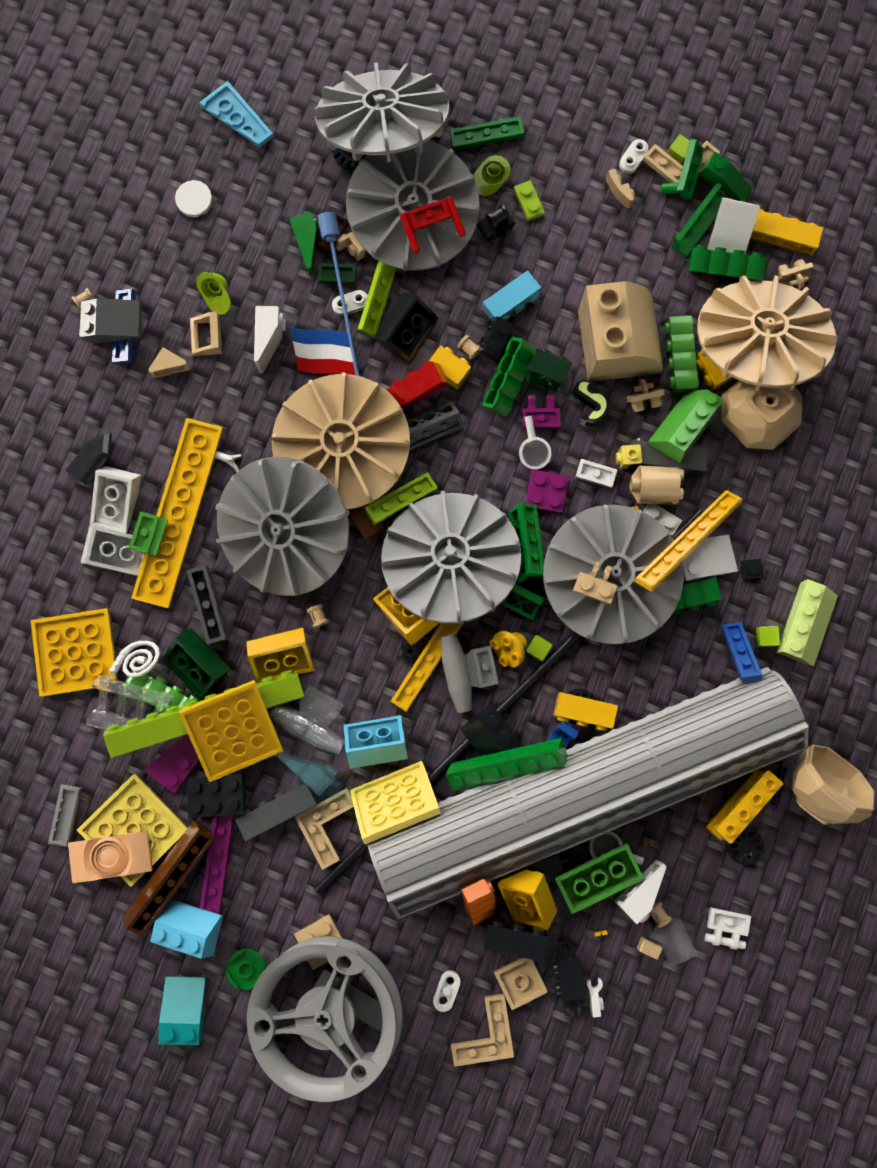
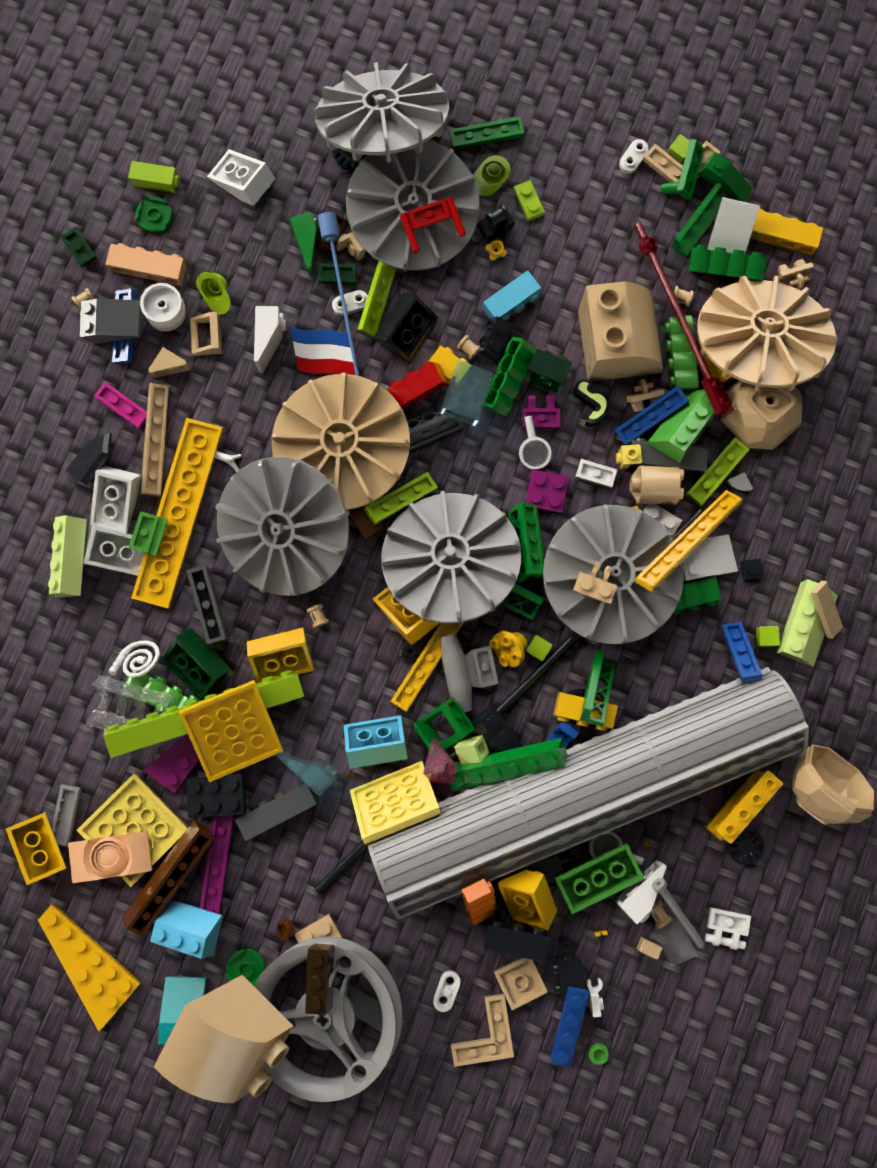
(36, 848): none -> yellow slope
(67, 556): none -> yellowish green slope
(72, 651): yellow plate -> none
(78, 247): none -> dark green plate
(93, 972): none -> yellow wing
(121, 405): none -> dark pink tile
(146, 264): none -> light nougat brick
(154, 177): none -> lime brick
(154, 215): none -> green tile
(154, 440): none -> tan tile
(163, 307): none -> white wheel
(193, 198): white tile -> none
(225, 1044): none -> tan brick
(236, 113): medium azure wing -> none
(242, 176): none -> white slope
(285, 929): none -> reddish brown tile
(311, 720): clear plate -> none
(313, 830): tan plate -> none
(318, 993): none -> dark brown arch
(439, 764): none -> clear pink slope
(456, 718): none -> green window
(466, 393): none -> clear light blue slope
(471, 749): none -> yellowish green brick
(496, 245): none -> yellow plate
(569, 1026): none -> blue plate
(593, 690): none -> green fence
(598, 1054): none -> bright green plate
(621, 192): tan slope -> none
(652, 415): none -> blue plate
(660, 886): none -> light grey bar
(683, 296): none -> tan bush
(713, 386): none -> dark red bar
(718, 471): none -> lime plate
(740, 483): none -> light grey tile
(780, 775): black bar -> none
(827, 609): none -> tan tile

